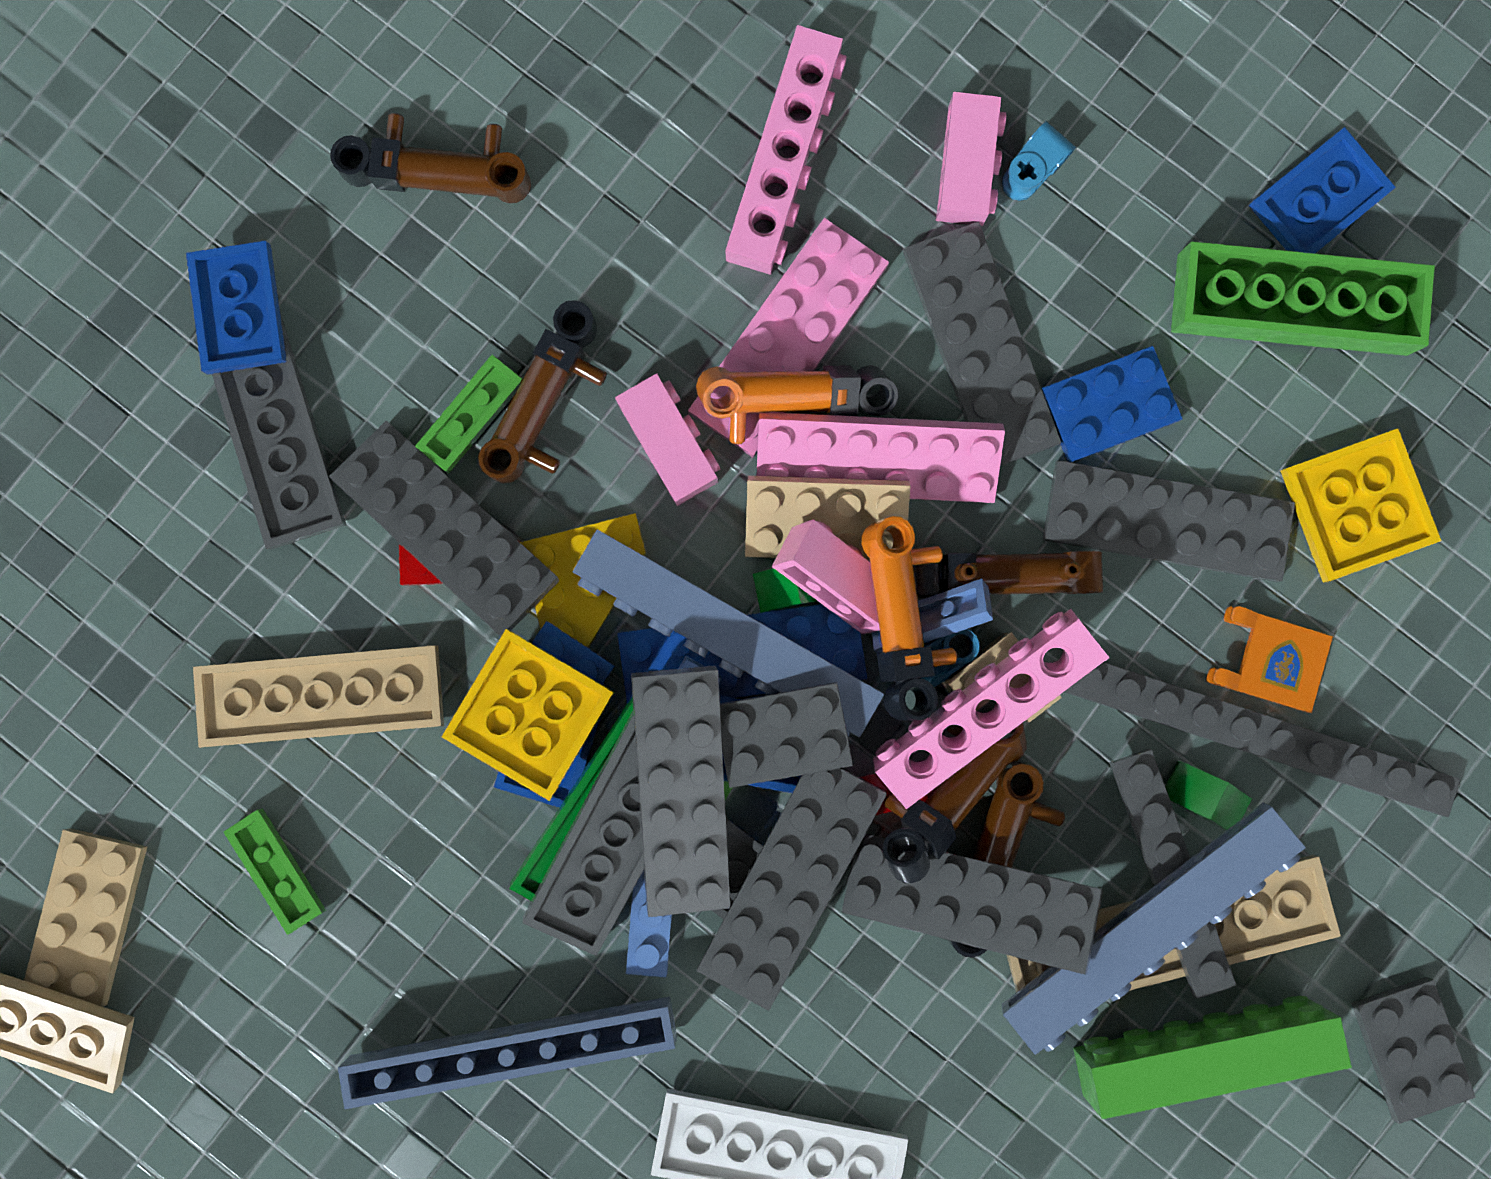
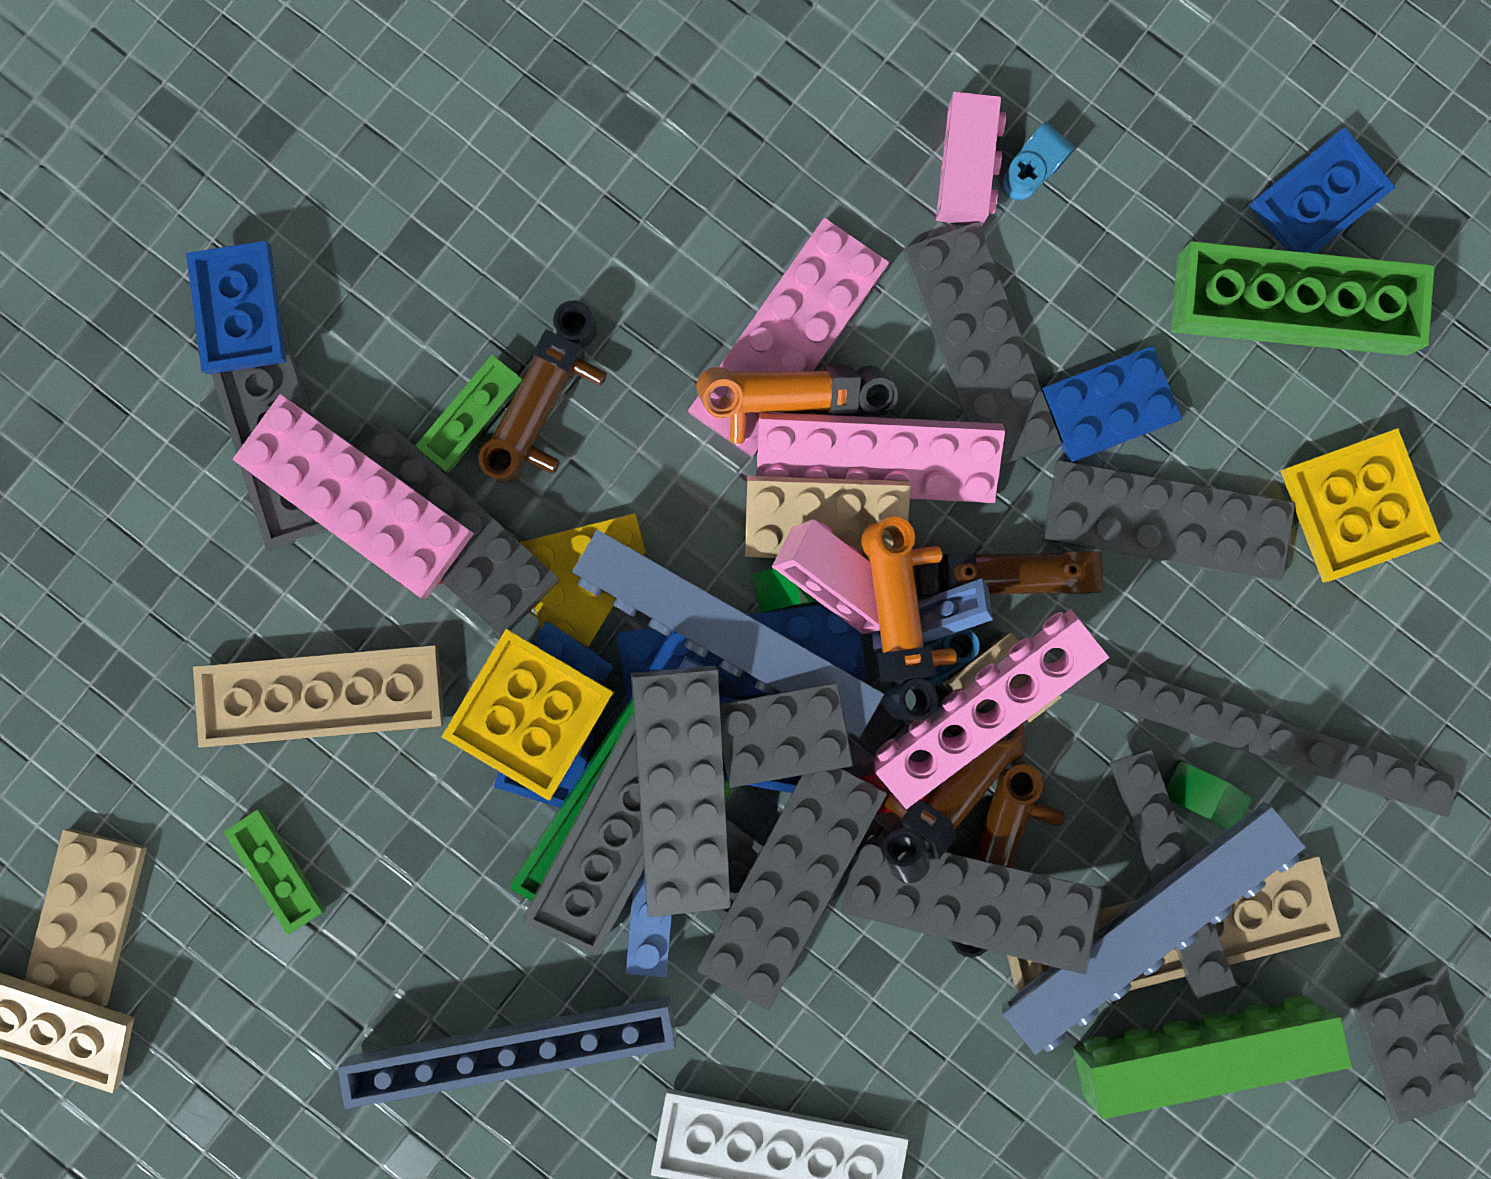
(353, 497): none -> bright pink plate
(395, 166): reddish brown piece -> none
(668, 438): bright pink brick -> none
(808, 53): bright pink brick -> none
(1279, 661): orange flag -> none

